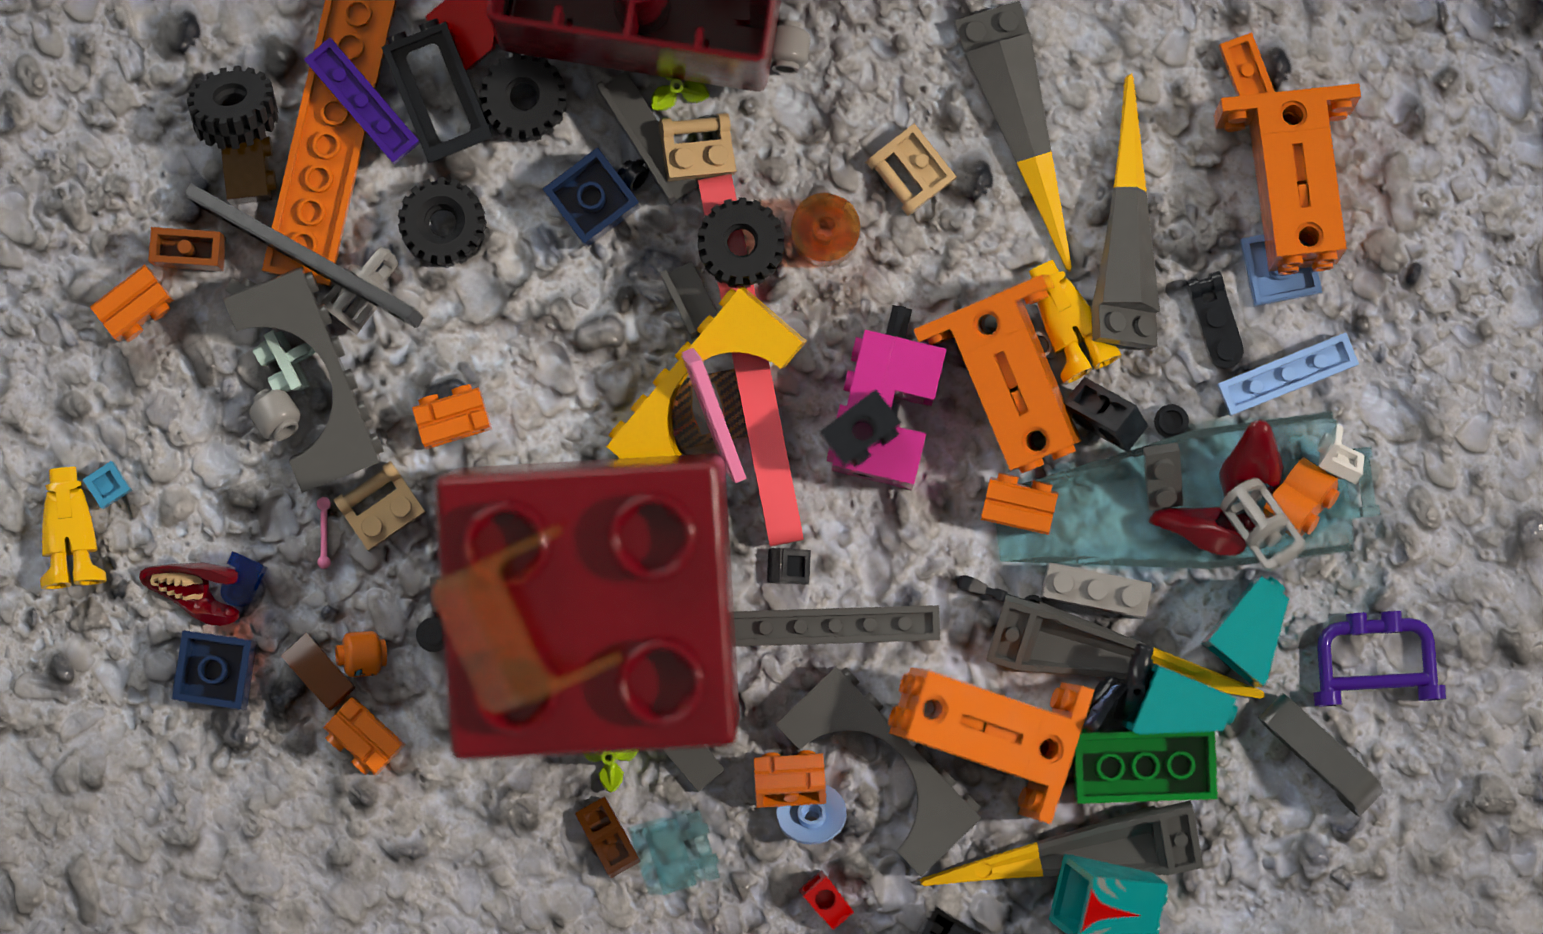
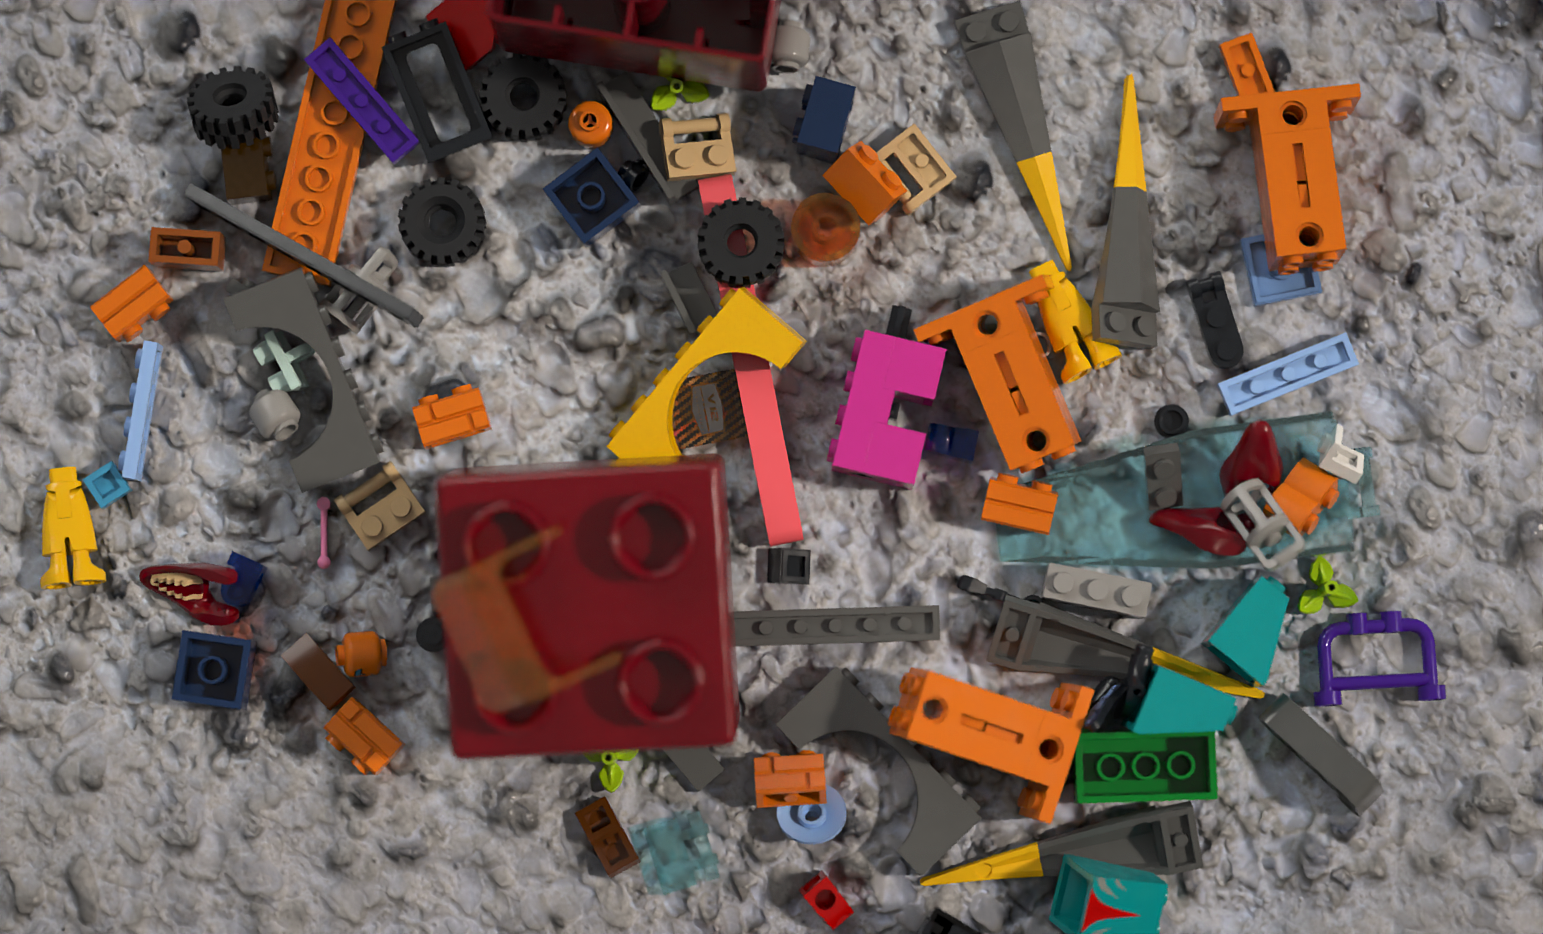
(138, 425): none -> light blue plate
(599, 132): none -> orange head
(713, 414): bright pink tile -> none
(825, 119): none -> dark blue brick
(865, 182): none -> orange brick
(871, 410): black brick -> none
(951, 442): none -> clear blue leg
(1106, 414): black brick -> none
(1338, 594): none -> lime plant

